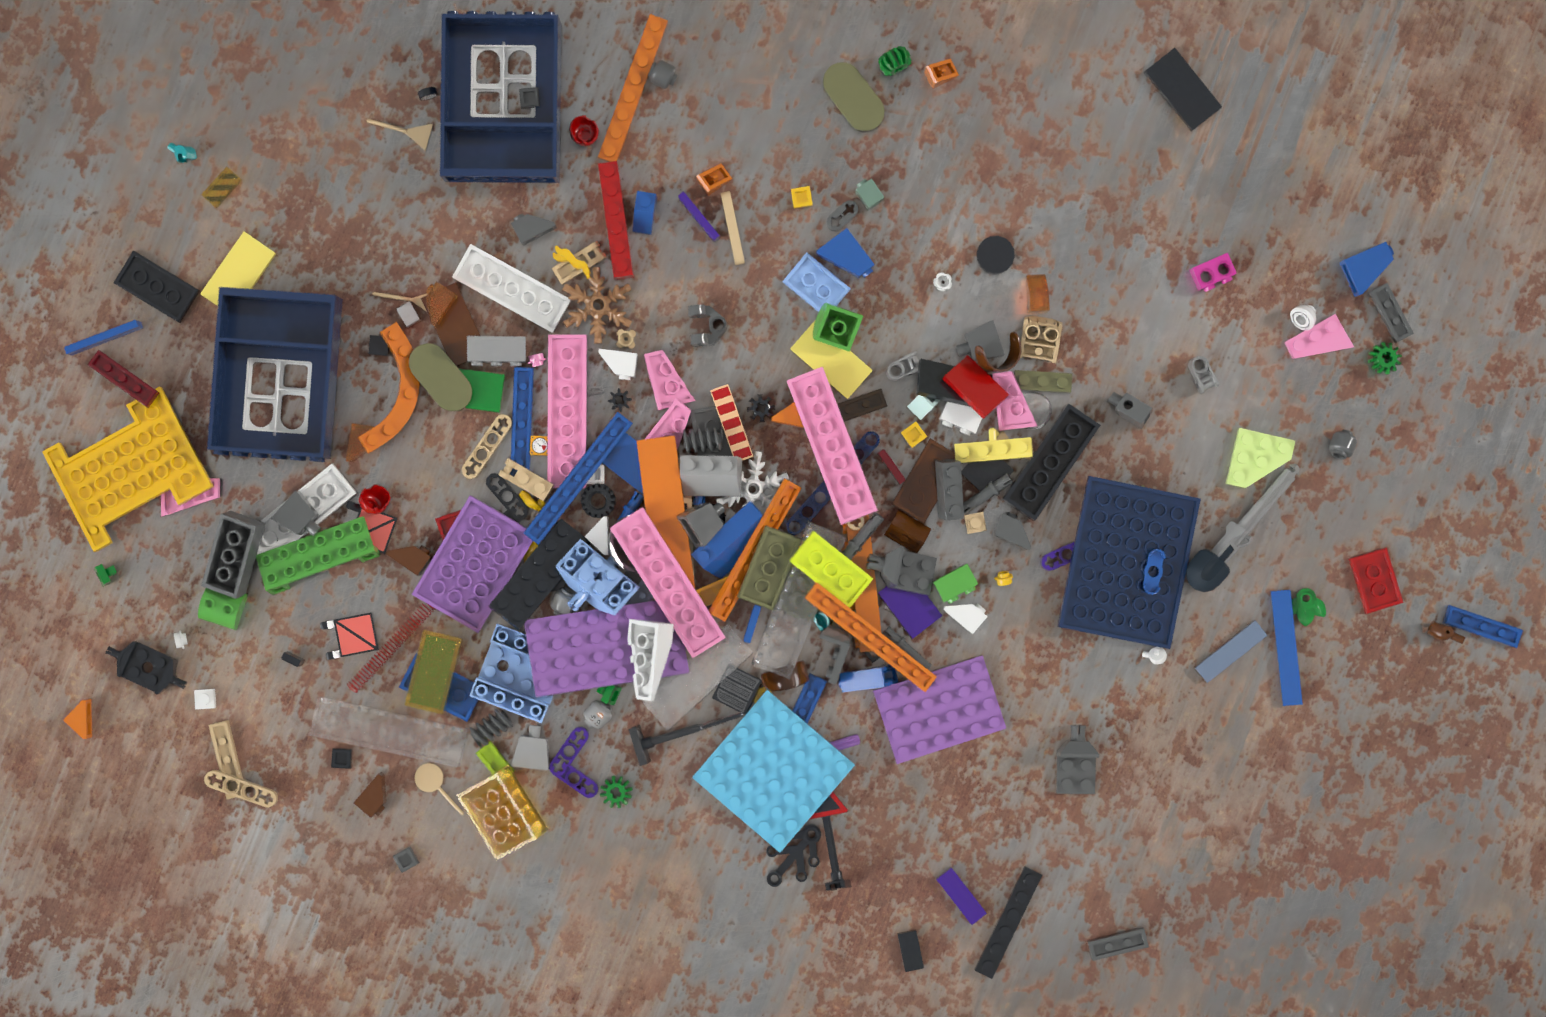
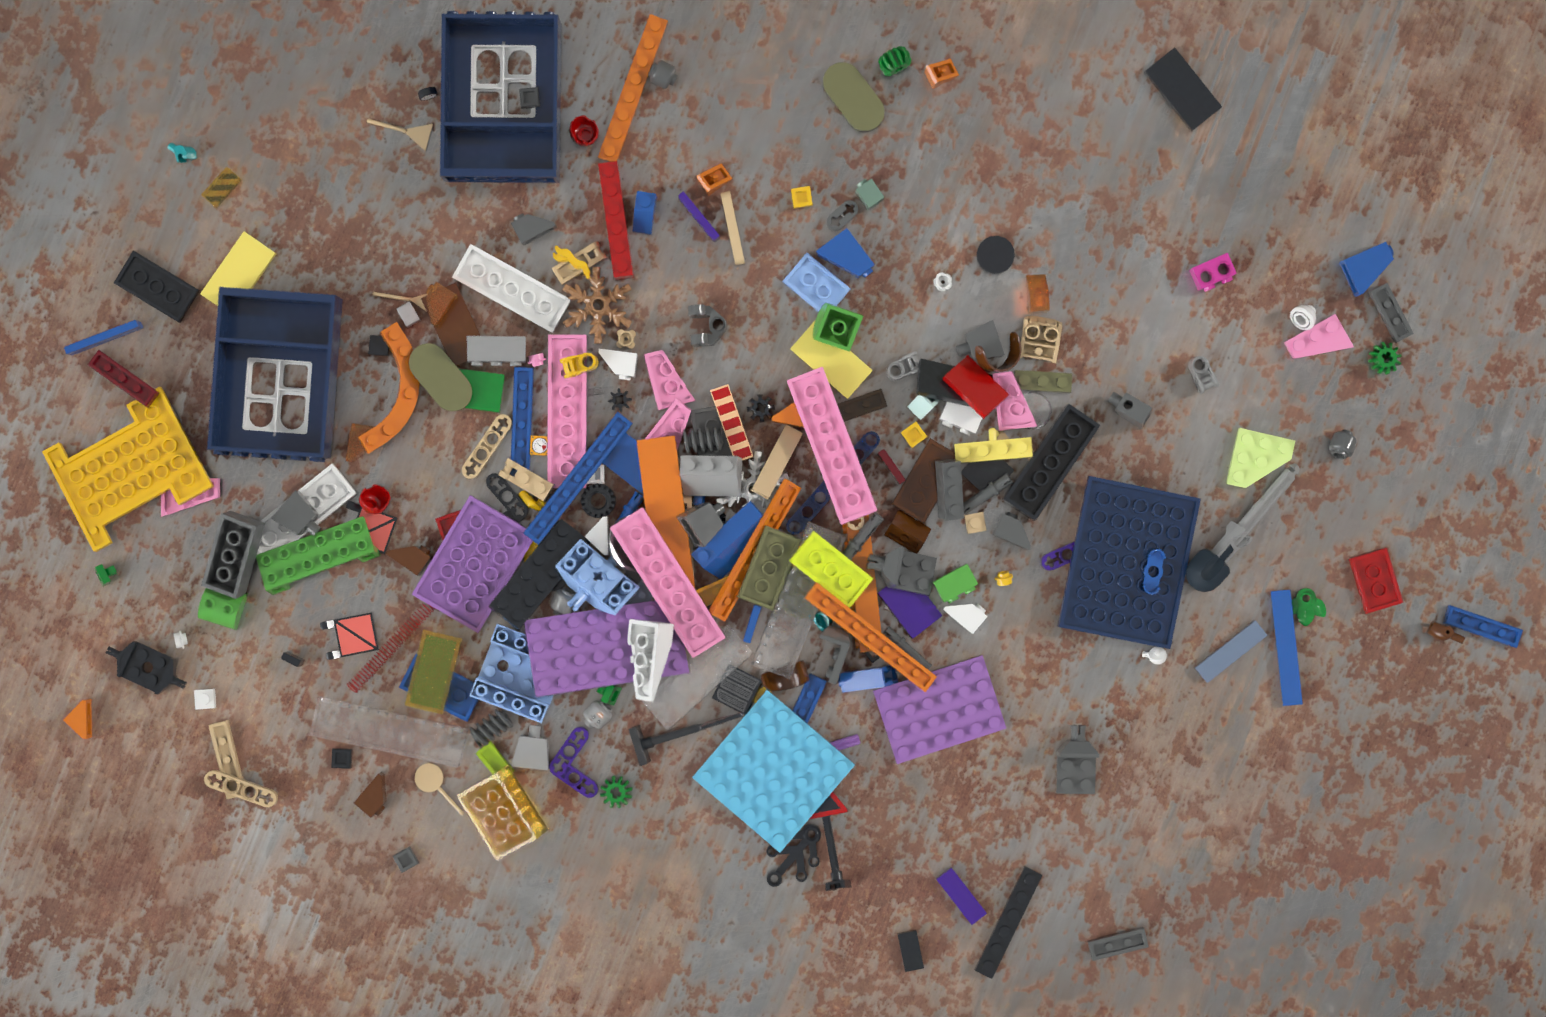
(575, 365): none -> yellow piece
(777, 461): none -> tan tile

